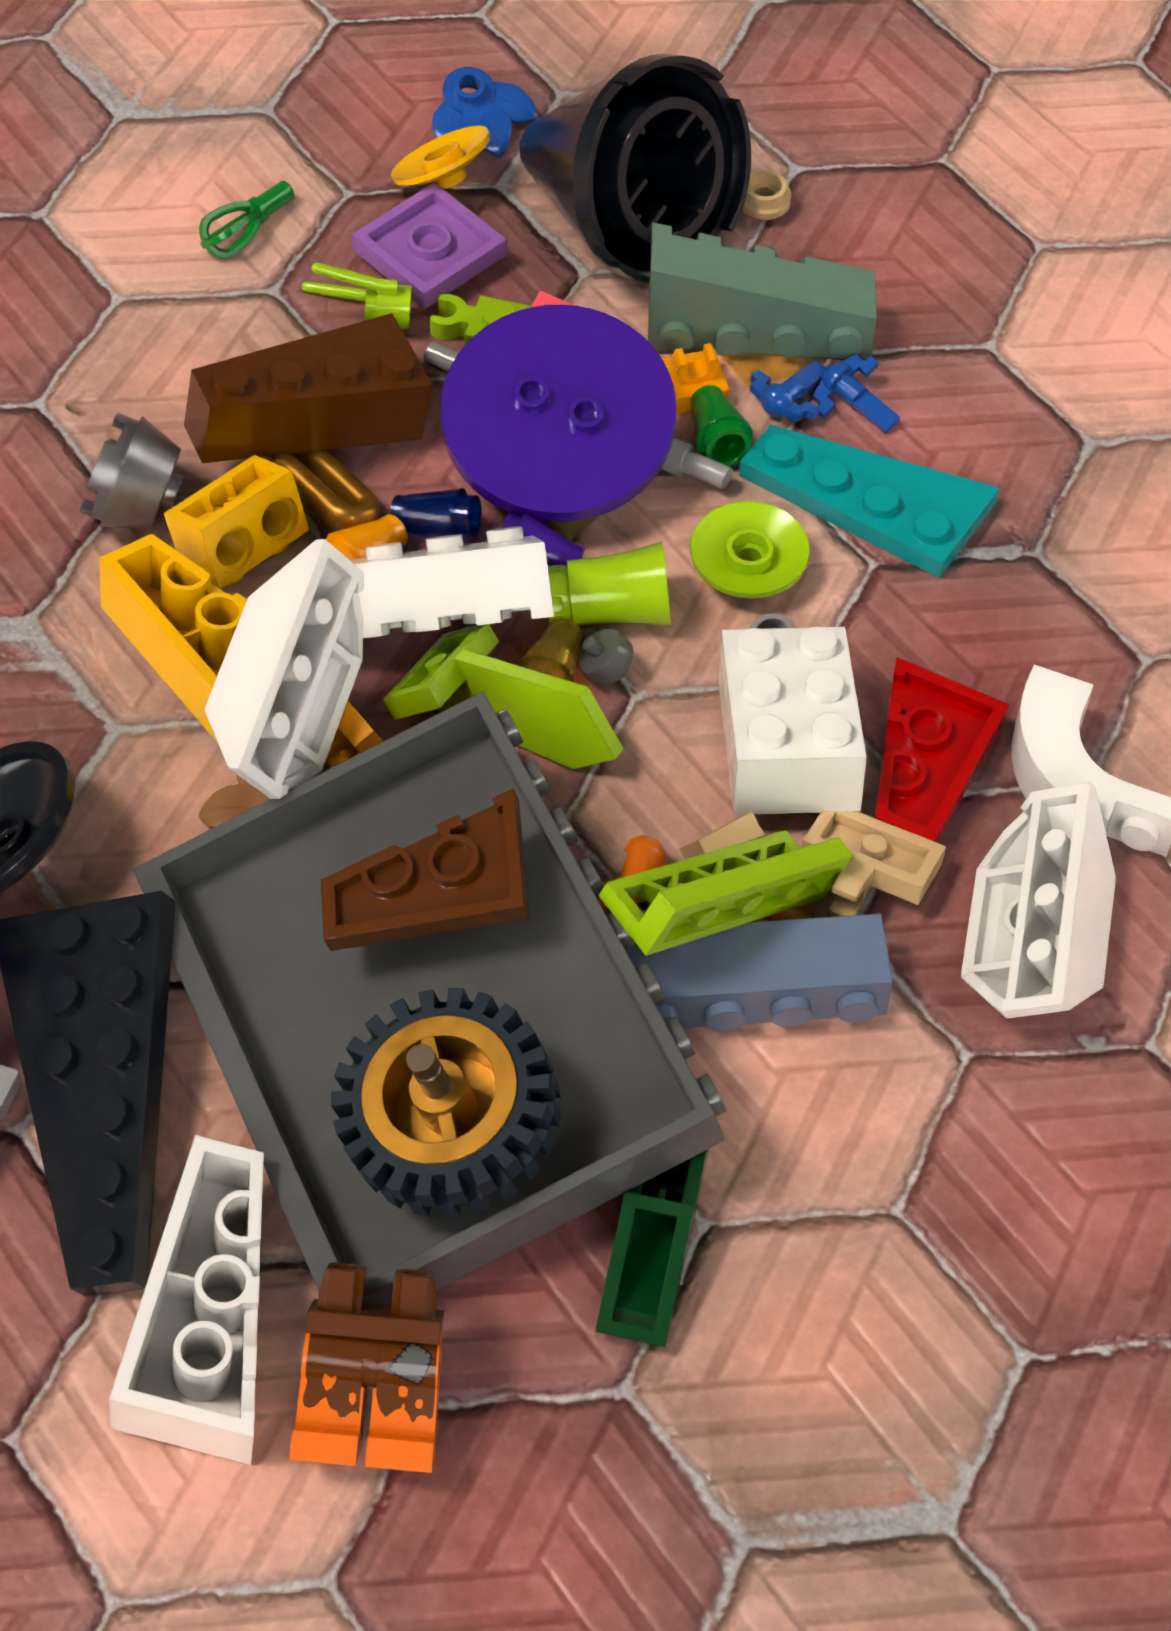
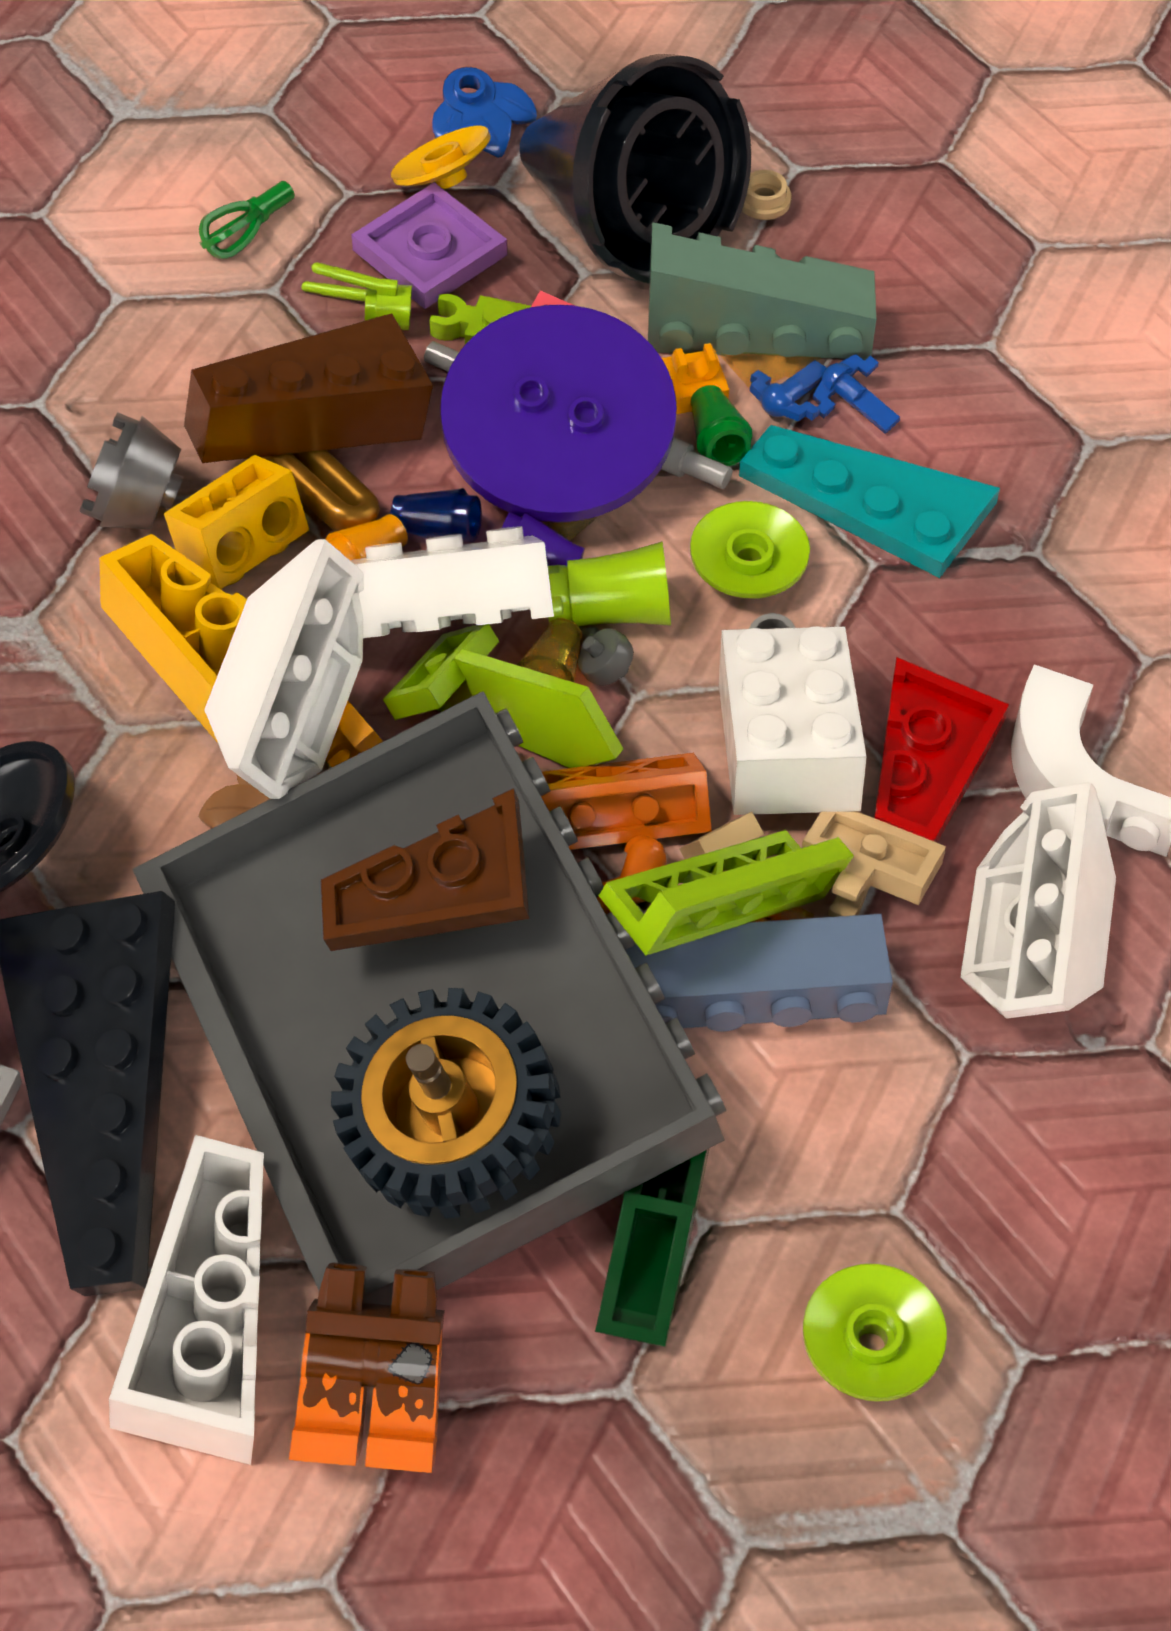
(632, 799): none -> orange fence
(881, 1303): none -> lime dish

